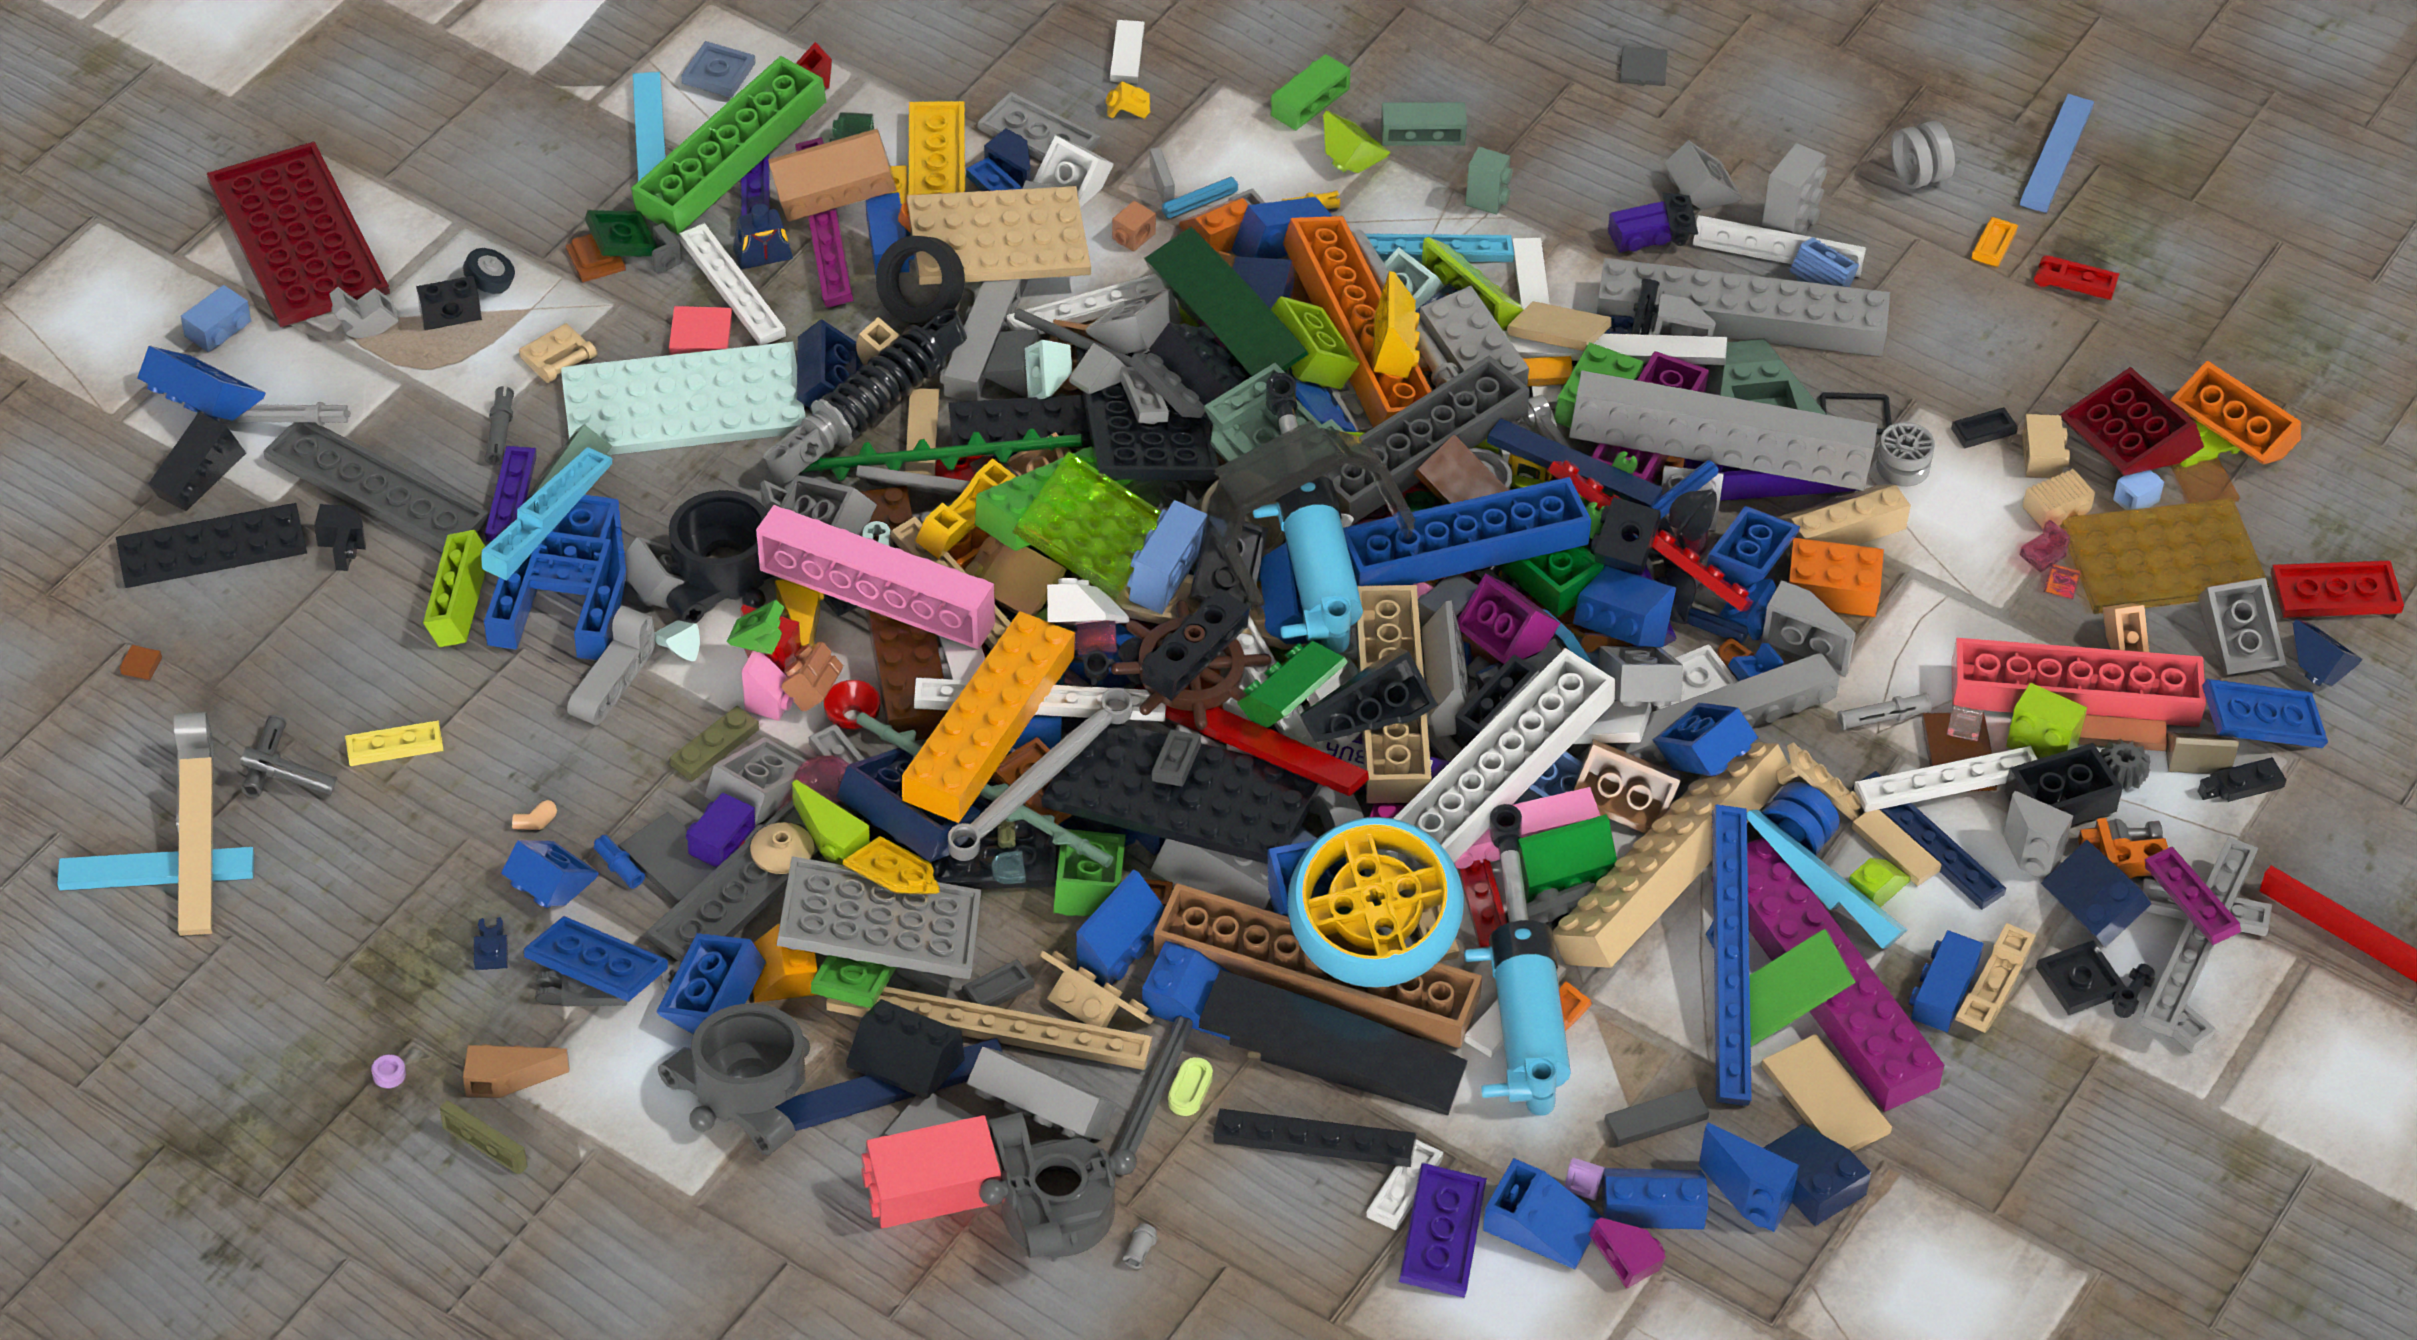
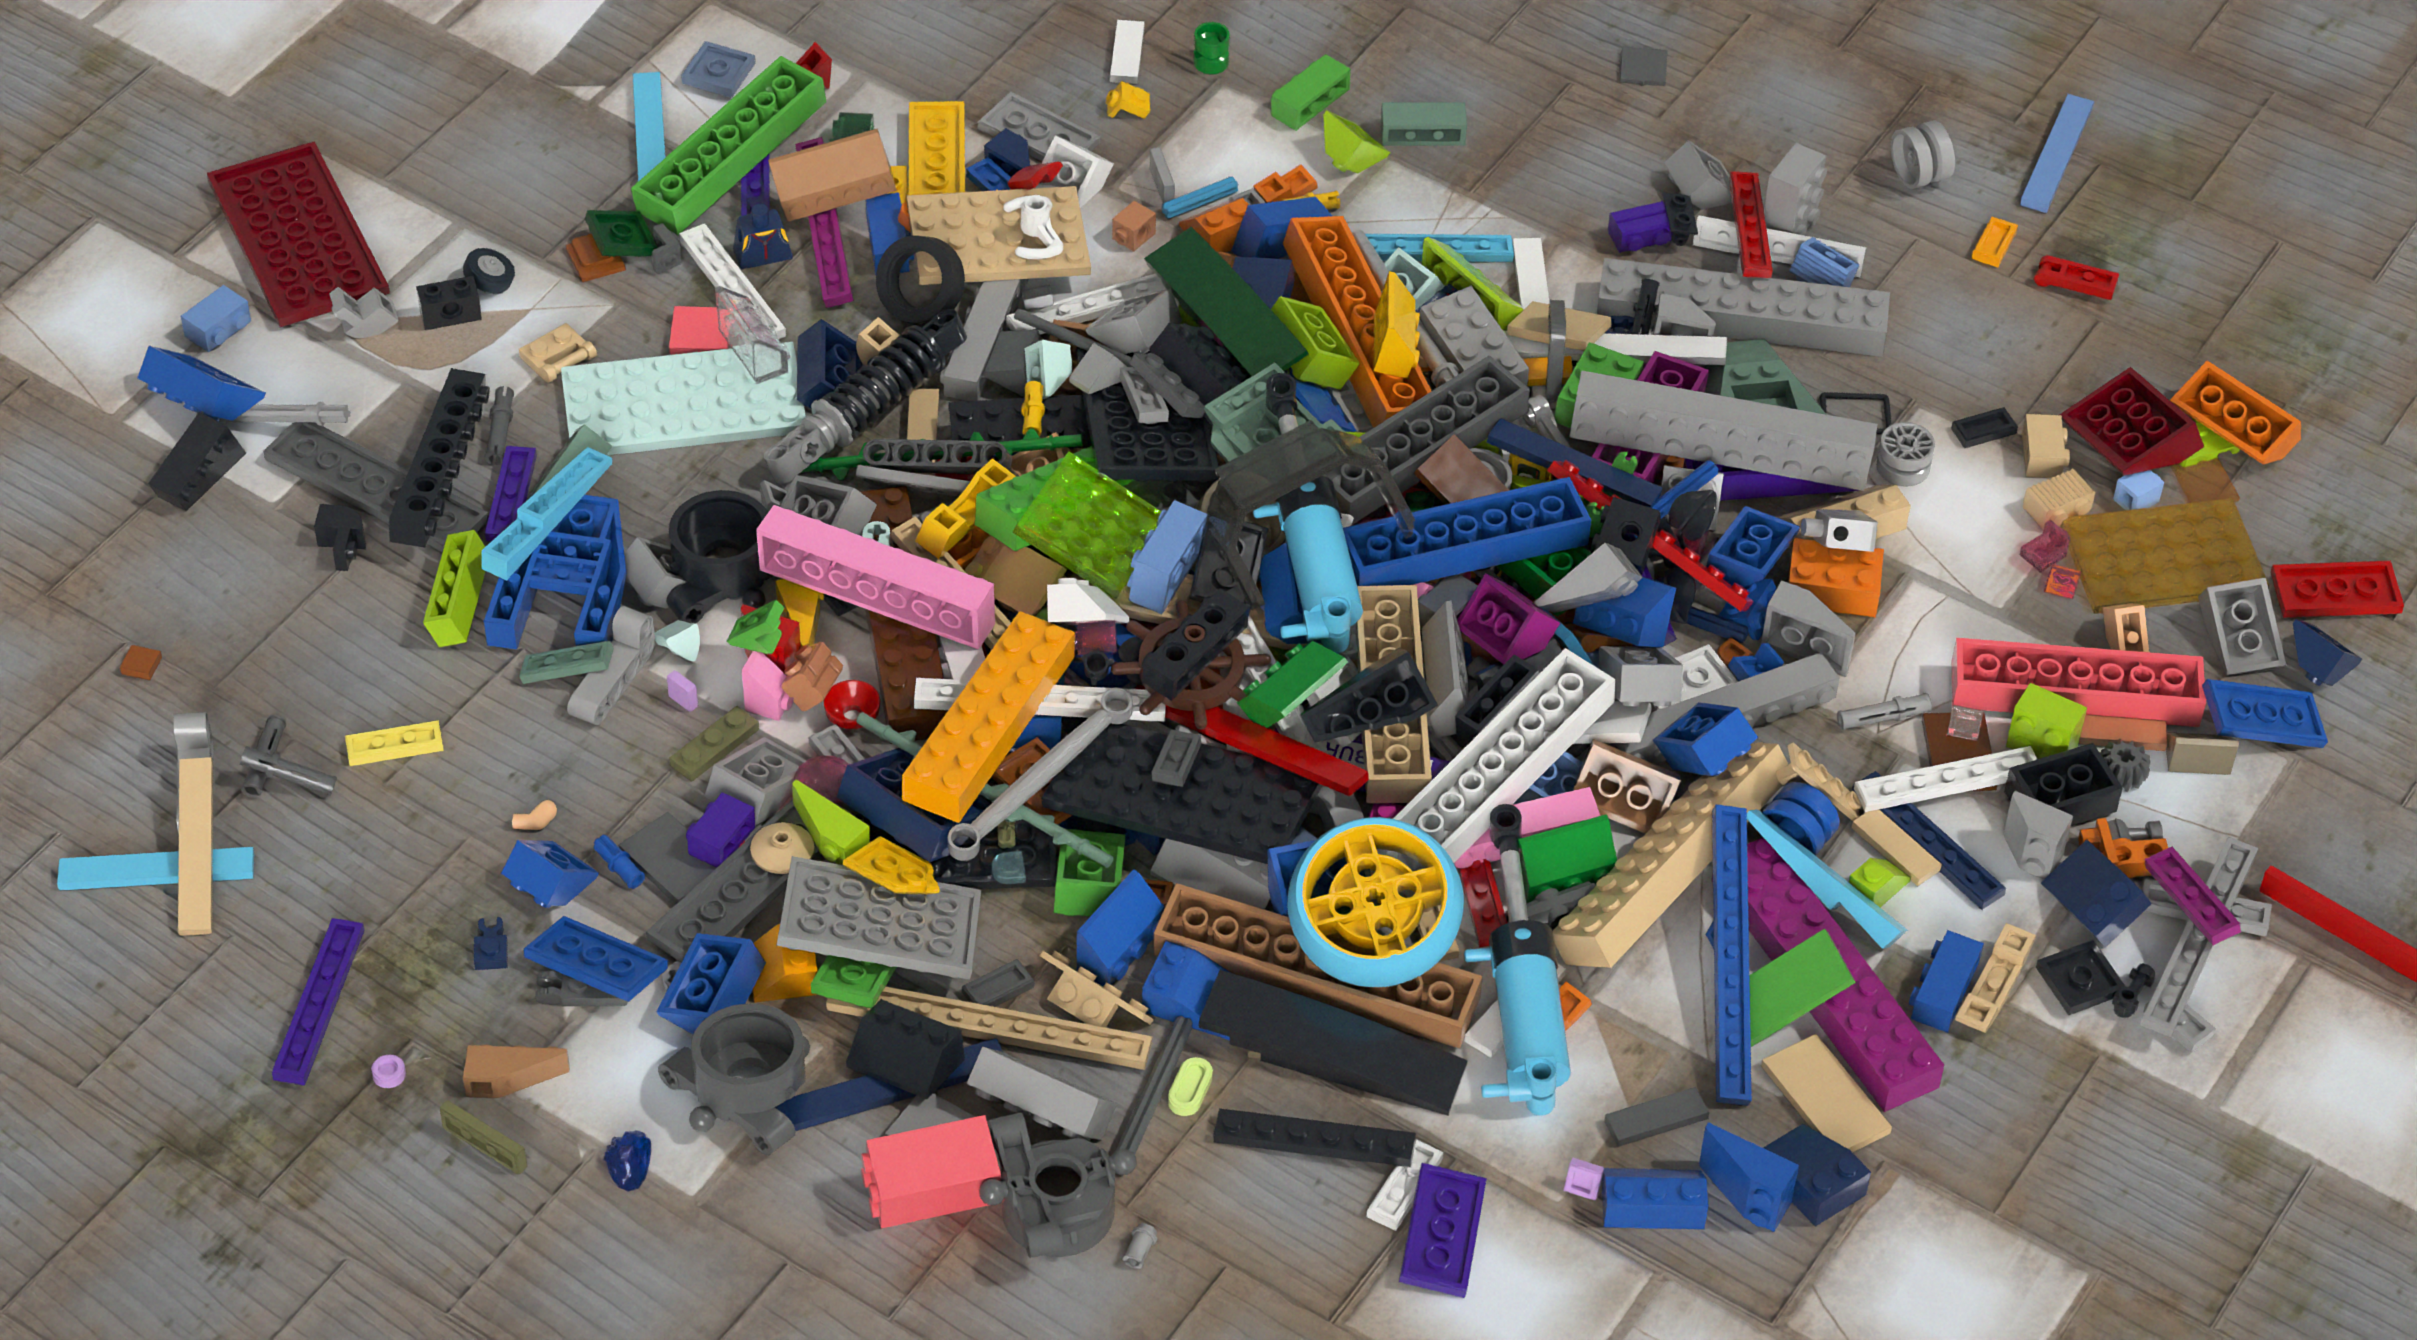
(210, 545): black plate -> none
(318, 1001): none -> dark purple plate
(438, 458): none -> black brick
(566, 662): none -> sand green tile
(628, 1159): none -> clear blue hat
(682, 691): none -> lavender tile
(750, 336): none -> clear slope
(925, 450): none -> dark grey beam
(1033, 408): none -> yellow pin
(1034, 174): none -> red slope
(1036, 223): none -> white piece
(1037, 297): none -> dark grey tile
(1211, 48): none -> green wheel
(1290, 185): none -> orange slope
(1488, 180): sand green brick -> none
(1539, 1215): blue slope -> none
(1556, 349): none -> dark grey beam
(1598, 578): none -> light grey slope
(1628, 1250): magenta slope -> none
(1750, 225): none -> red tile
(1841, 529): none -> light grey torso
(2243, 781): black hinge -> none

